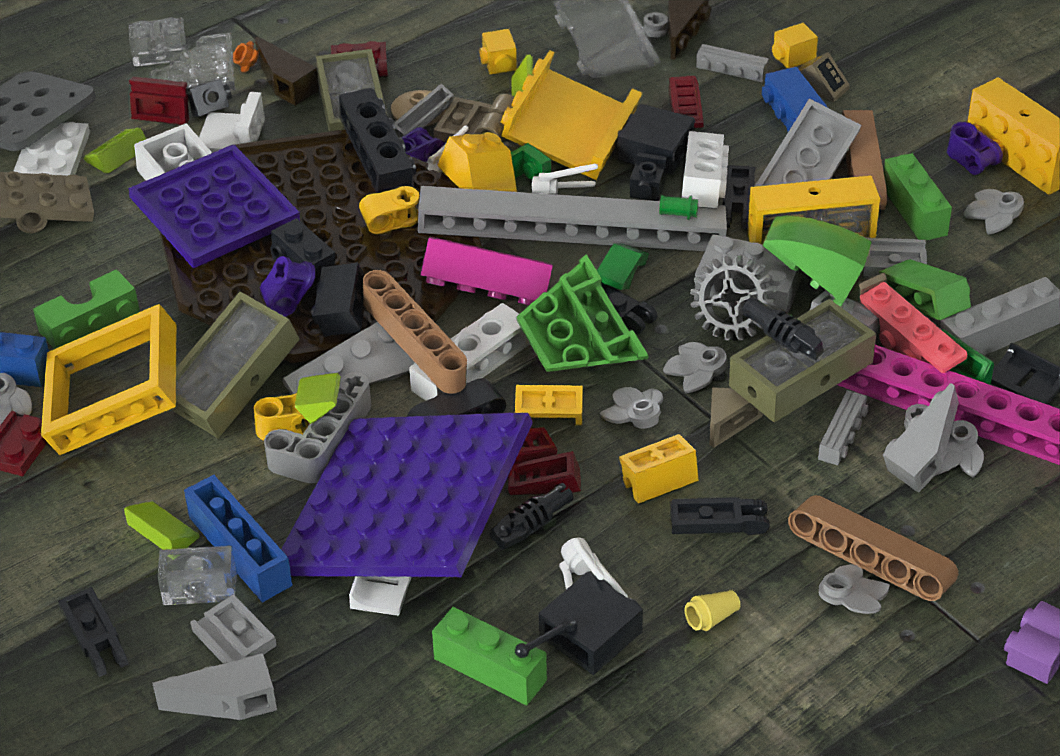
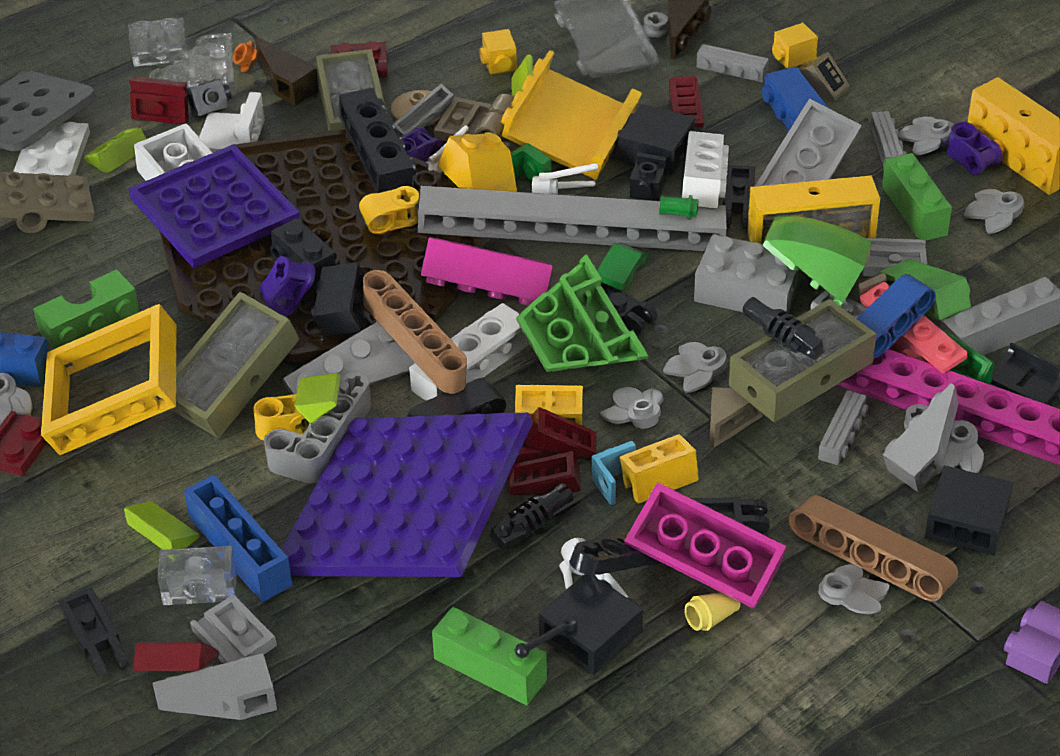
(173, 656): none -> dark red slope
(379, 596): white piece -> none
(550, 433): none -> dark red slope
(606, 466): none -> medium azure bracket
(607, 556): none -> black beam
(706, 545): none -> dark pink slope
(730, 282): light grey gear -> none
(864, 153): medium nougat beam -> none
(886, 135): none -> light grey piece
(897, 311): none -> blue beam
(926, 134): none -> light grey plate
(968, 510): none -> black brick

